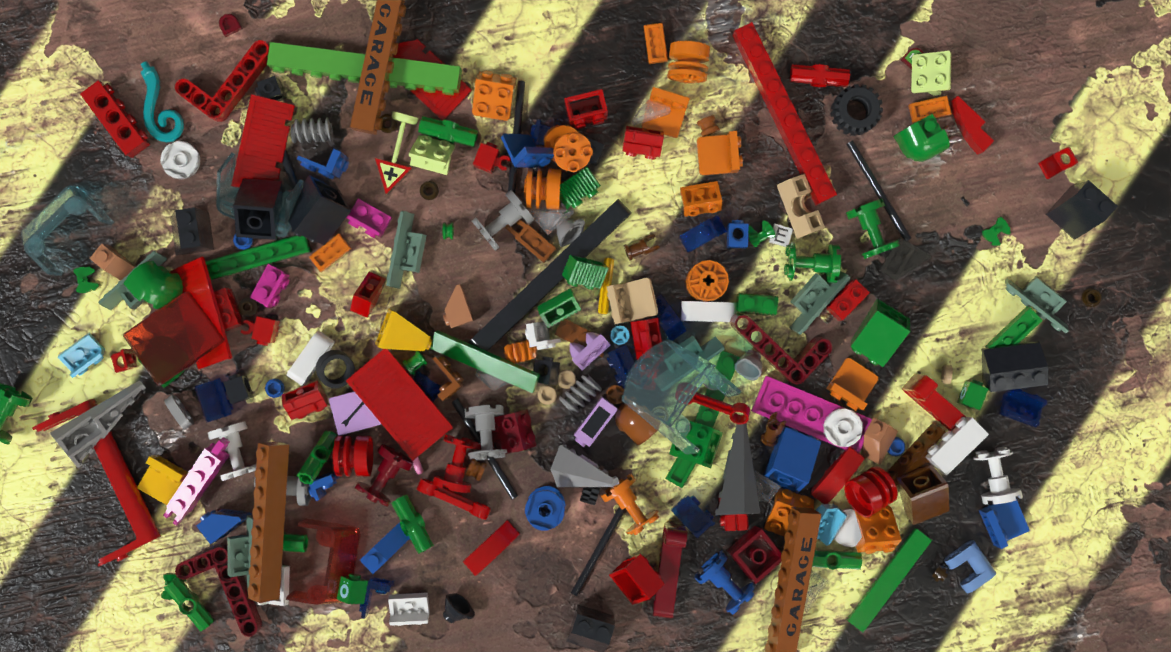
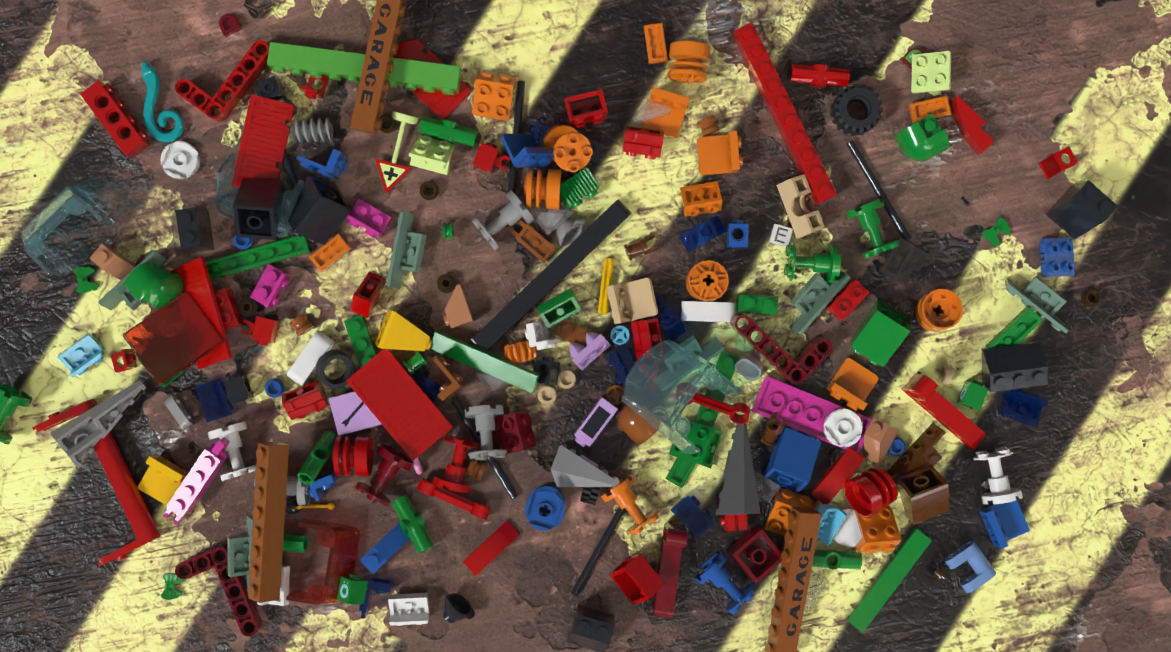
(198, 613): green piece -> none
(219, 523): blue slope -> none
(293, 507): none -> hinge
(301, 324): none -> dark orange wheel
(310, 92): none -> red bracket
(360, 339): none -> green plate
(442, 278): none -> dark brown plate
(580, 393): light grey piece -> none
(585, 272): green brick -> none
(767, 232): green piece -> none
(948, 305): none -> orange wheel
(956, 445): white brick -> none
(1057, 257): none -> blue hinge

